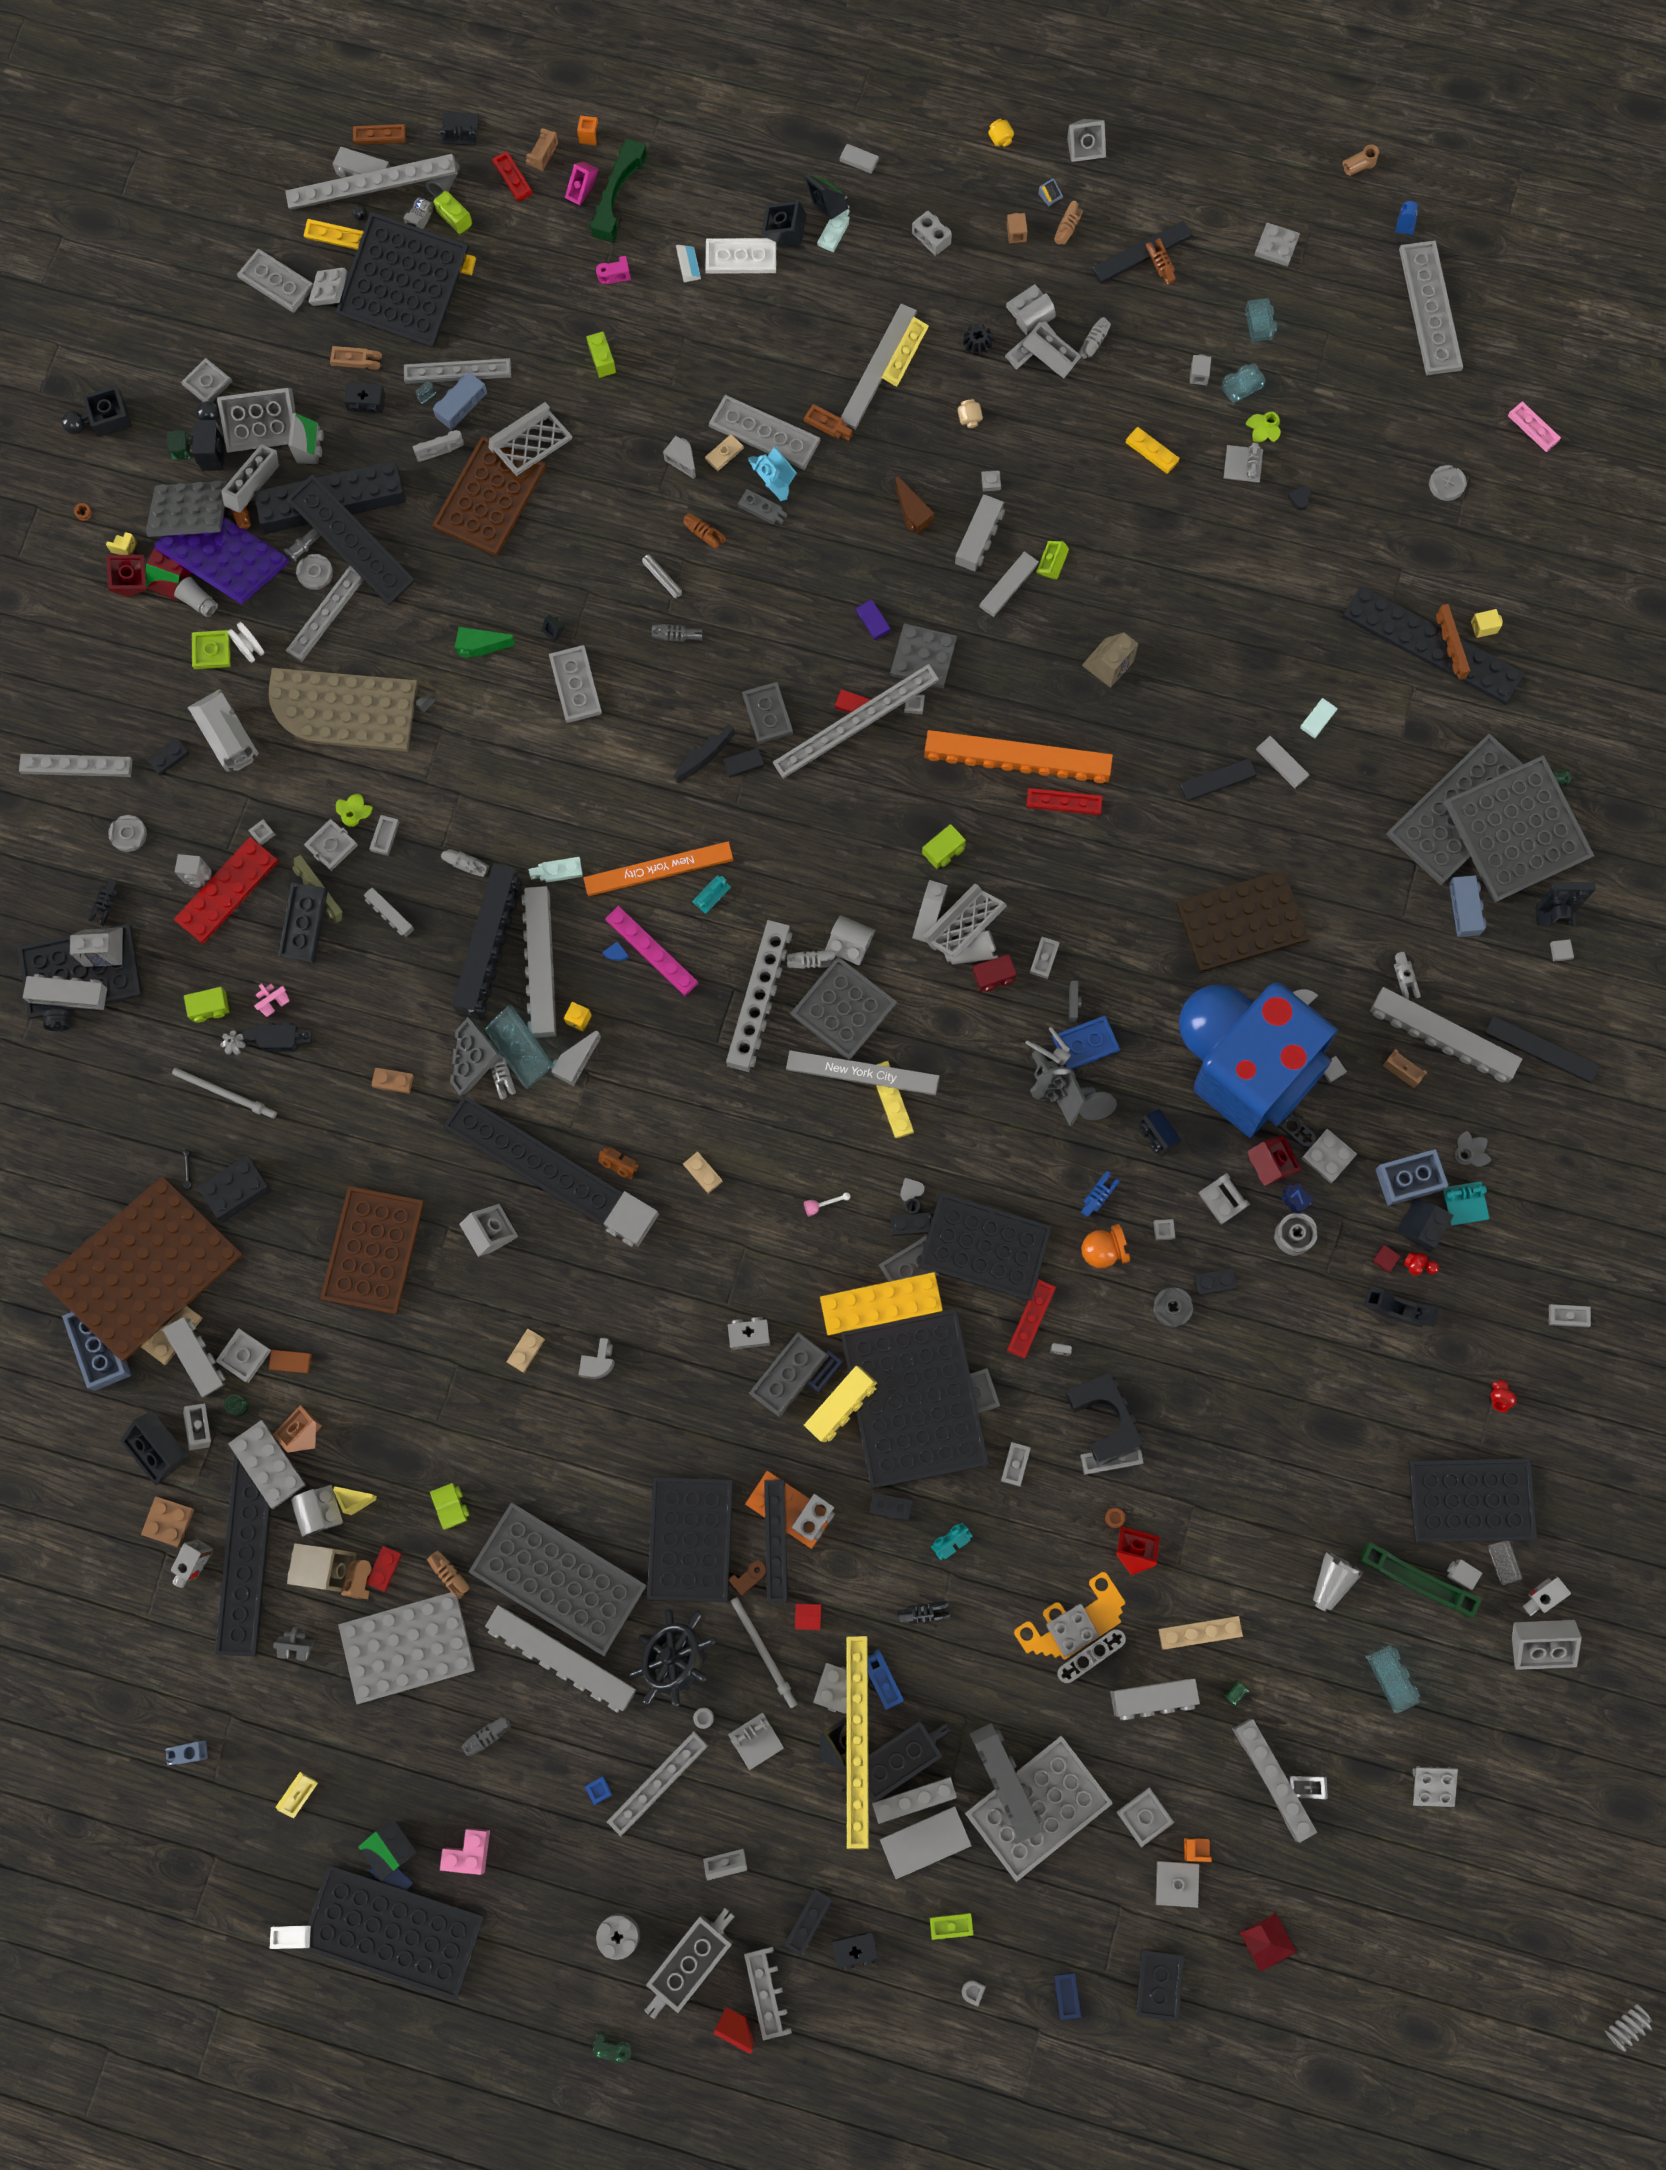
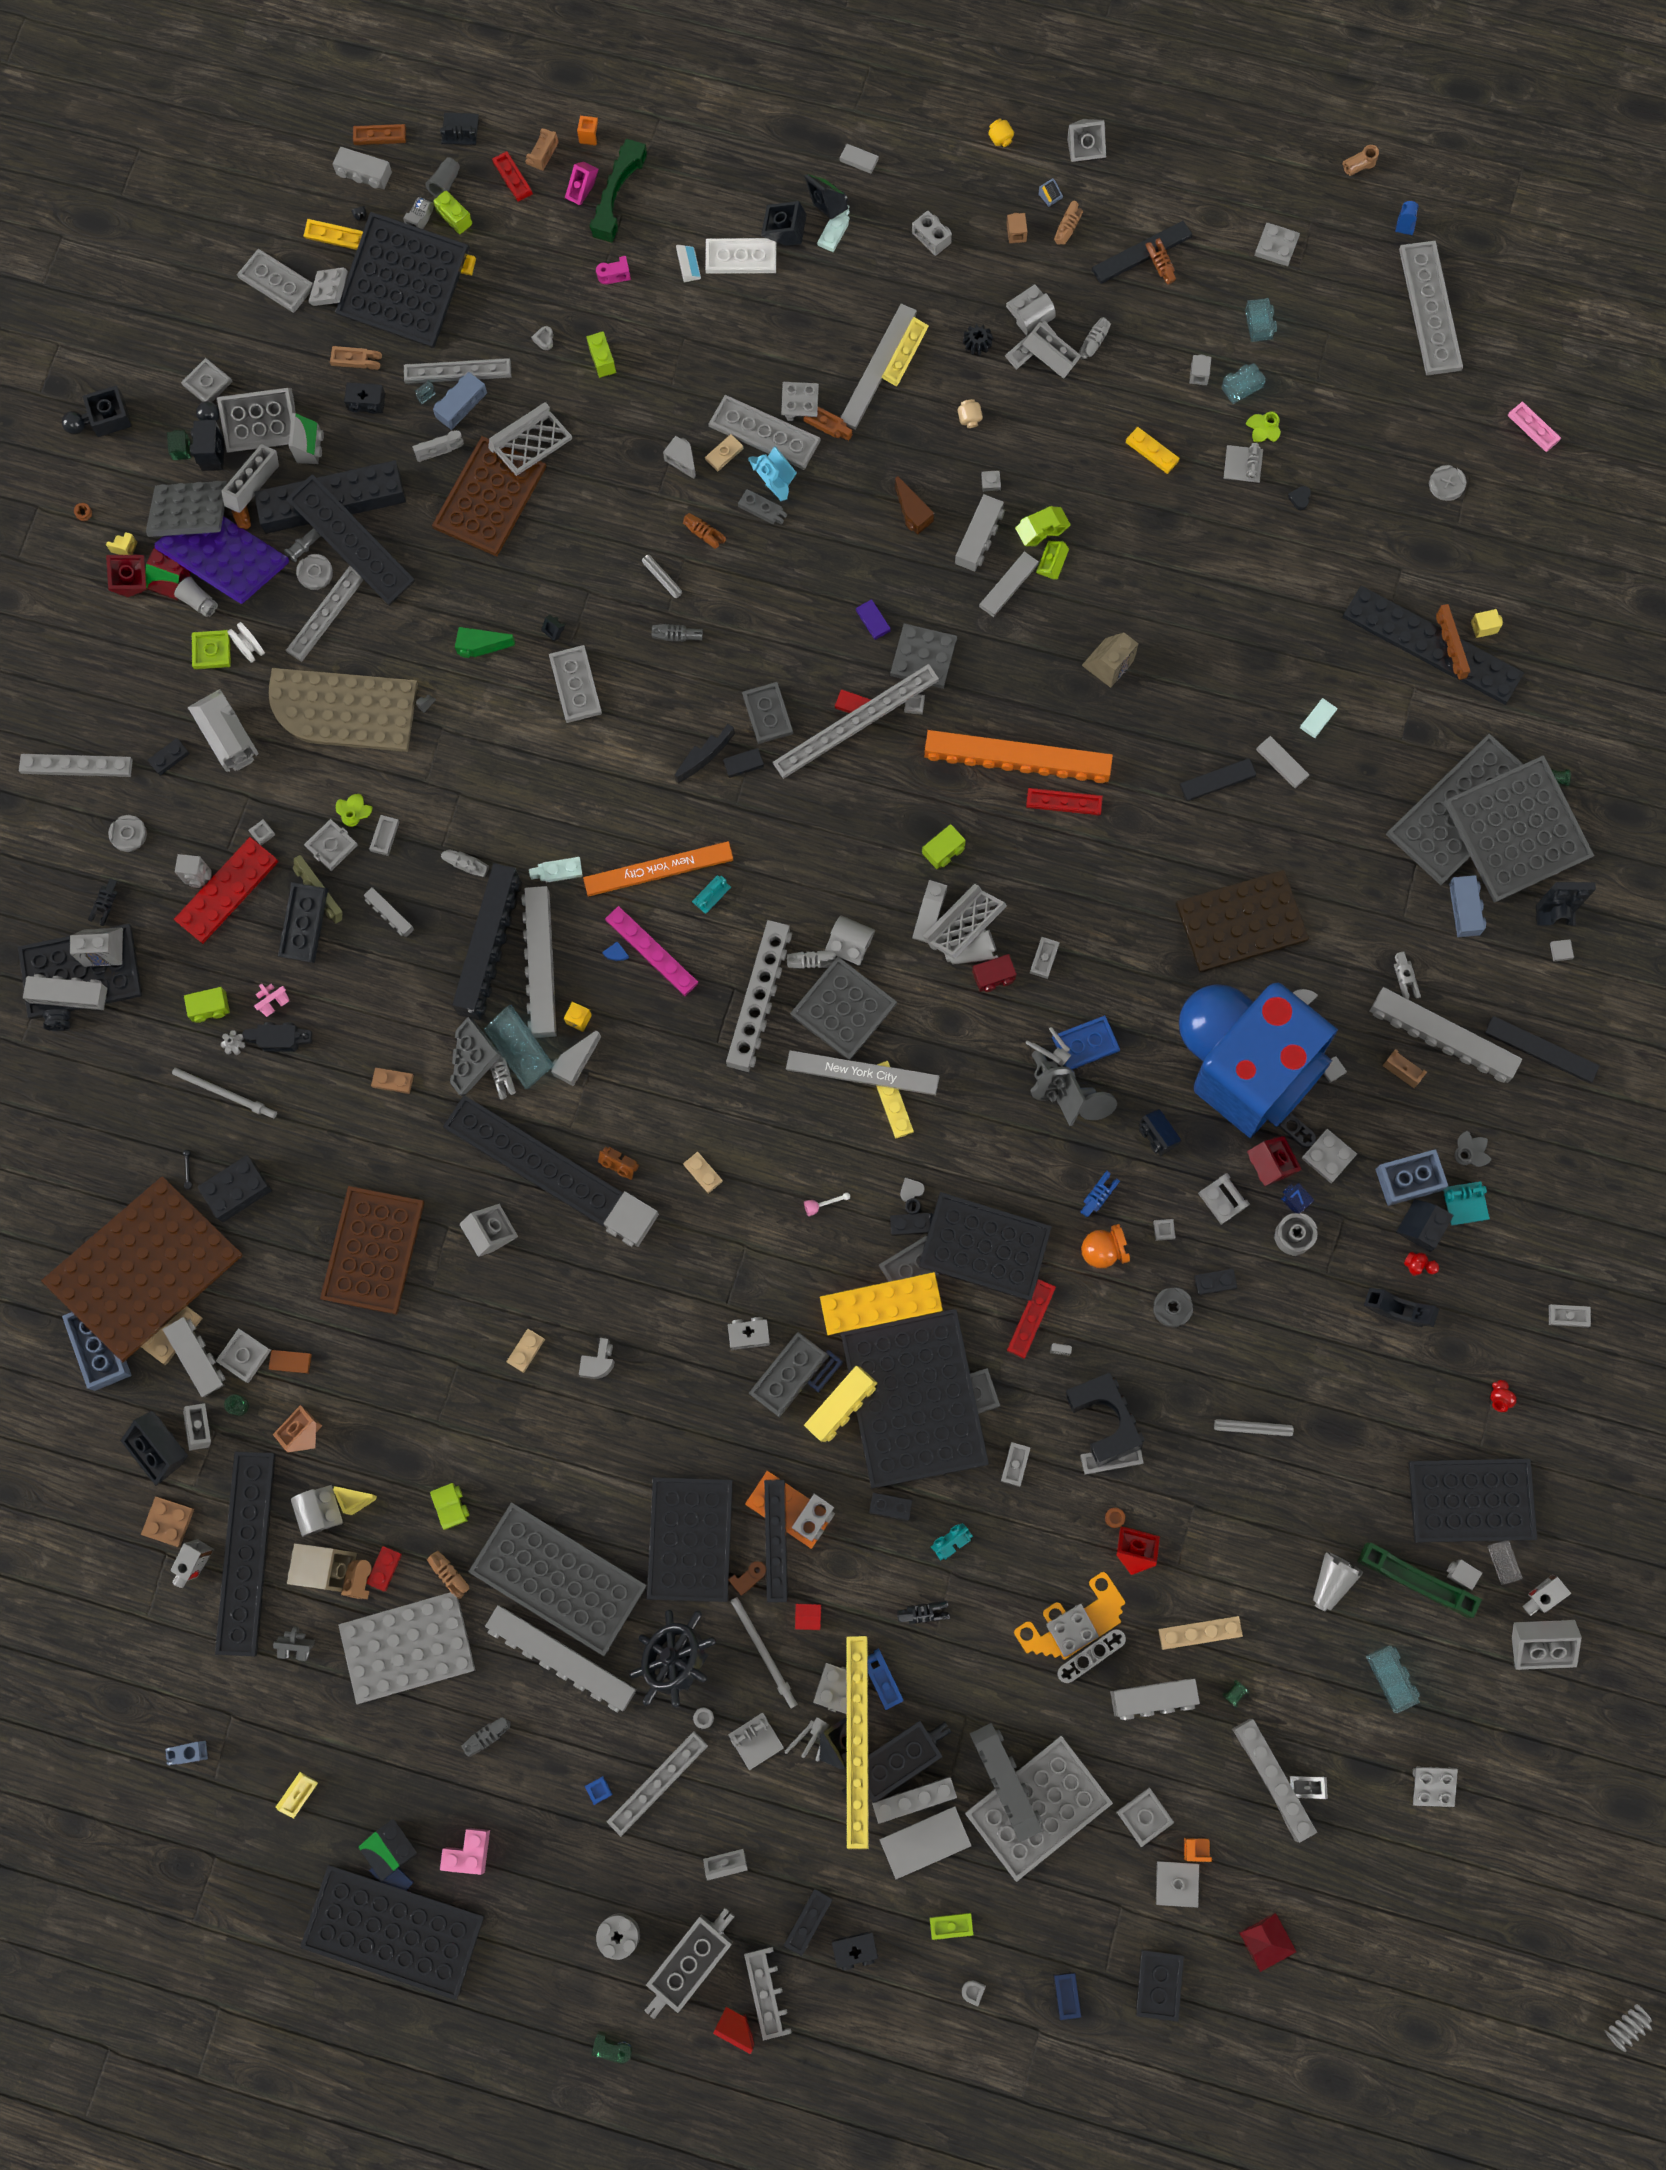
(267, 1464): light grey plate -> none
(290, 1937): white tile -> none
(371, 182): light grey plate -> none
(543, 338): none -> light grey tile
(799, 400): none -> light grey hinge
(818, 1727): none -> light grey plant
(1044, 523): none -> lime brick
(1074, 1001): dark grey plate -> none
(1253, 1427): none -> light grey axle
(1386, 1258): dark red tile -> none

